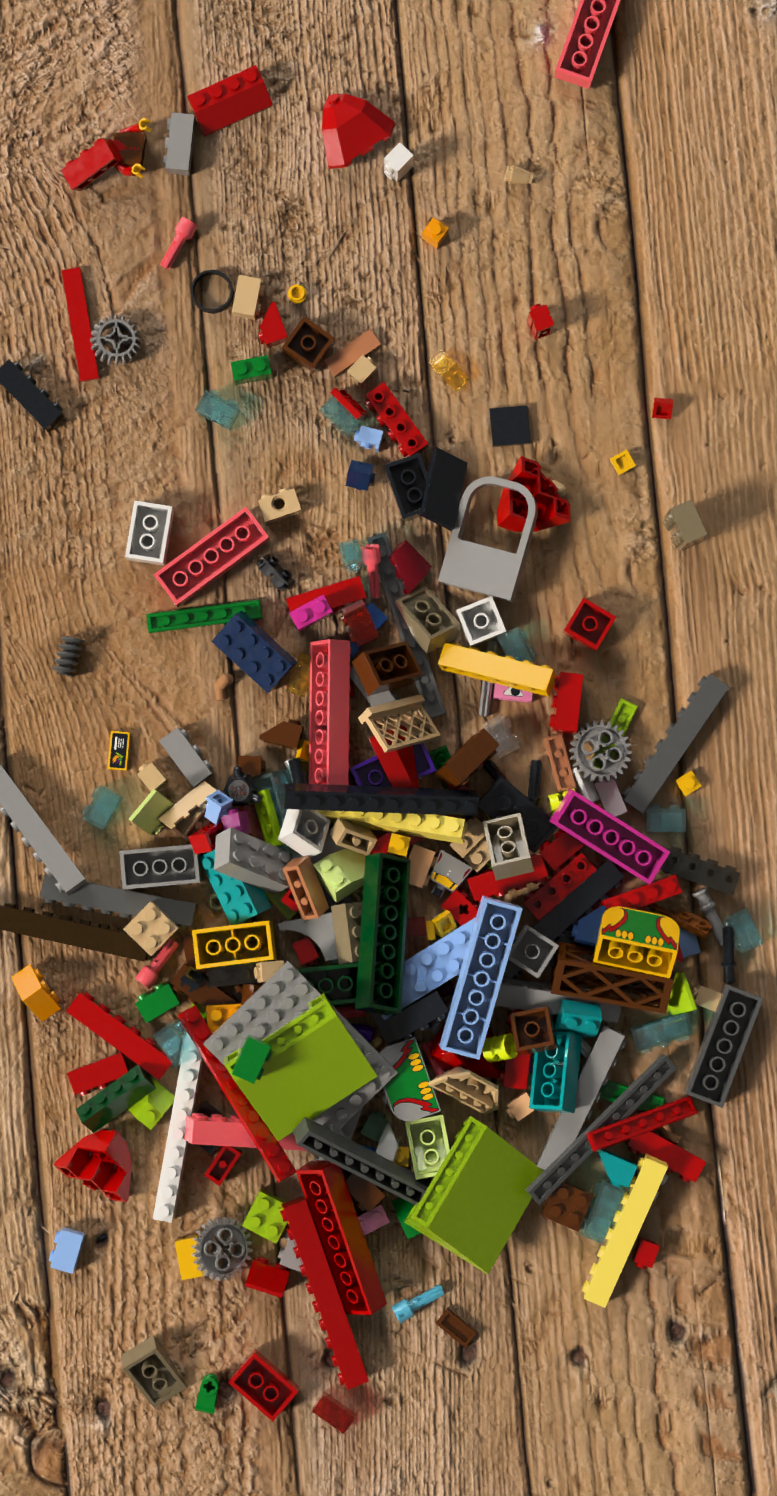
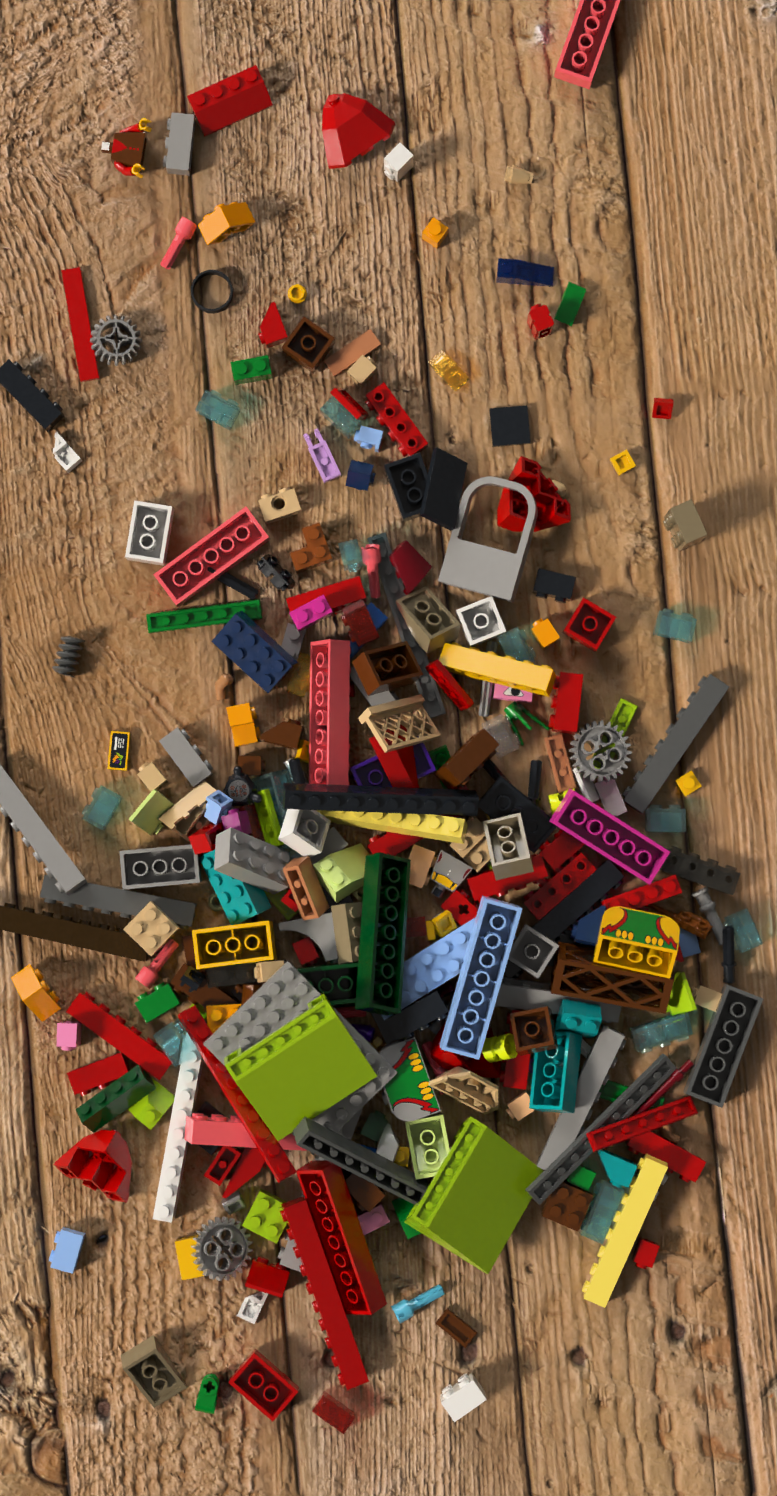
(64, 454): none -> white slope
(68, 1035): none -> bright pink brick
(91, 164): red brick -> none
(226, 221): none -> light orange brick
(233, 1203): none -> light grey slope
(237, 584): none -> black axle
(242, 723): none -> light orange brick
(247, 297): tan brick -> none
(247, 1167): none -> red slope
(251, 1059): green brick -> none
(252, 1306): none -> white slope
(293, 640): none -> light grey plate
(315, 553): none -> dark orange brick
(322, 458): none -> lavender hinge
(353, 836): tan brick -> none
(399, 845): yellow brick -> none
(449, 685): none -> red tile
(462, 1396): none -> white brick
(515, 712): none -> green plant
(524, 273): none -> clear blue slope
(544, 633): none -> light orange brick
(554, 585): none -> black brick
(570, 303): none -> green slope
(582, 1177): none -> green brick
(674, 626): none -> clear light blue brick
(676, 1076): none -> dark red bar

